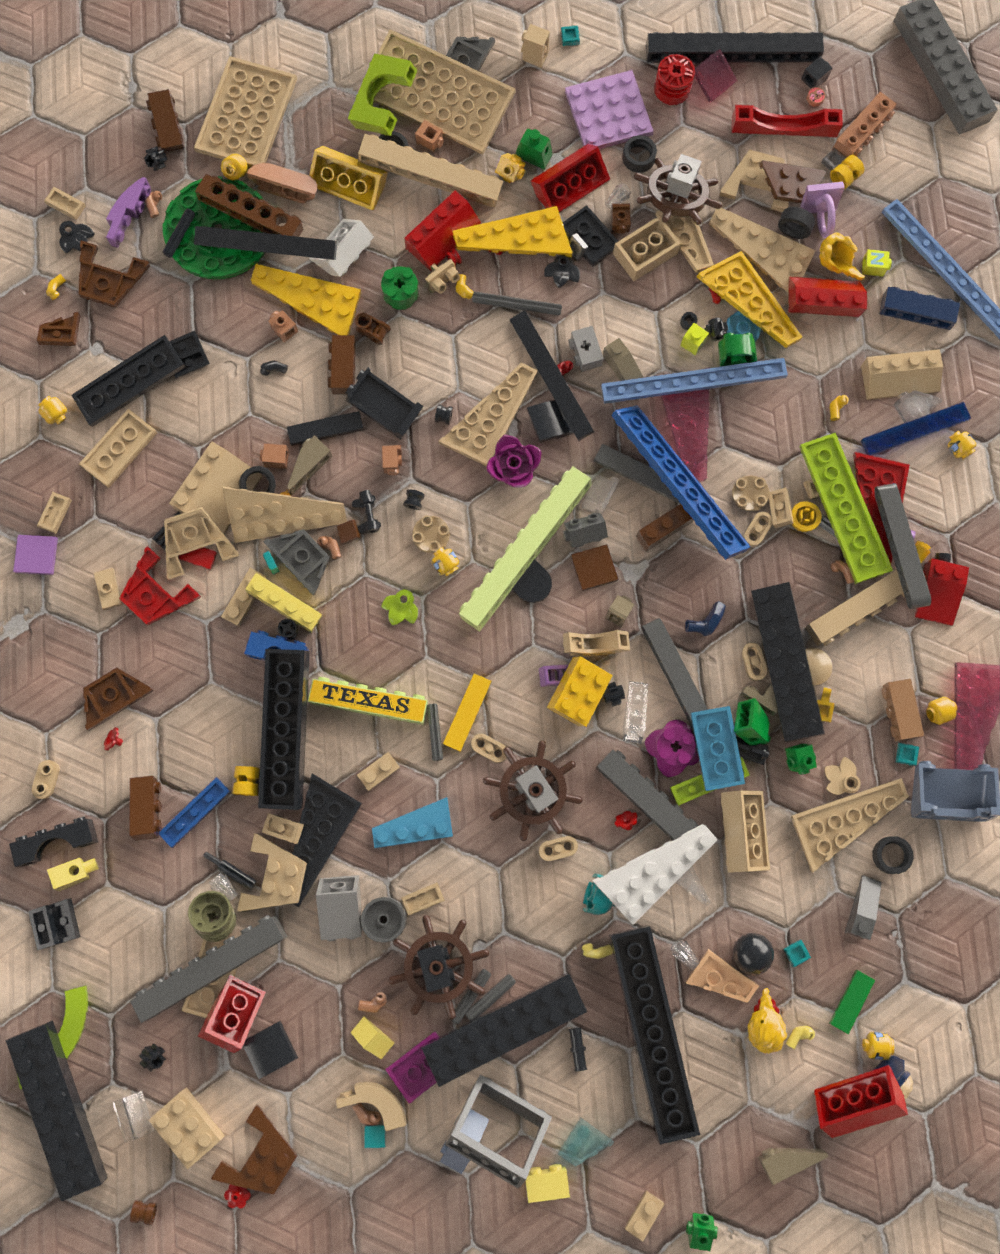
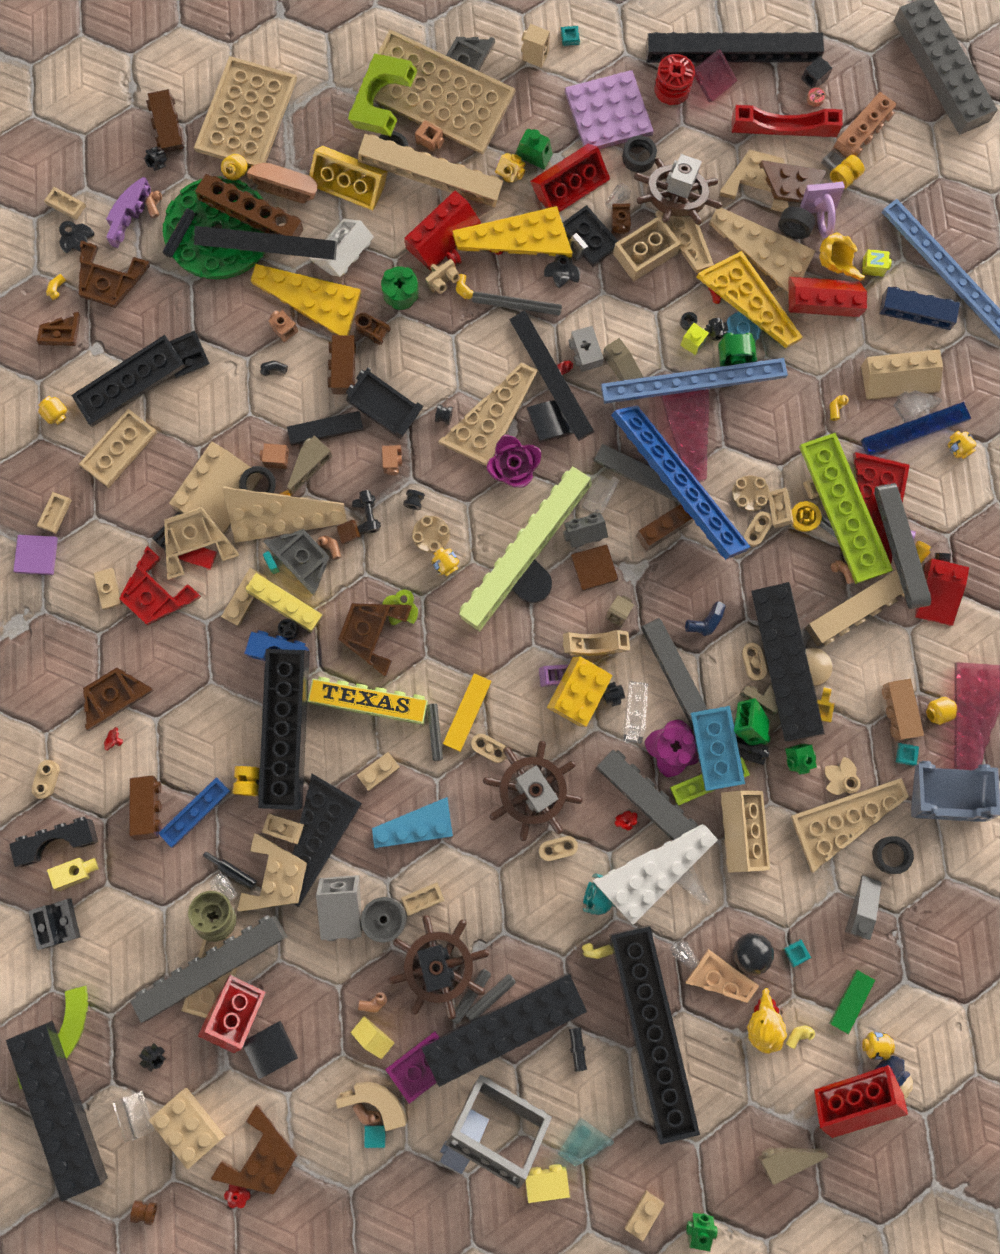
(364, 627): none -> reddish brown wing

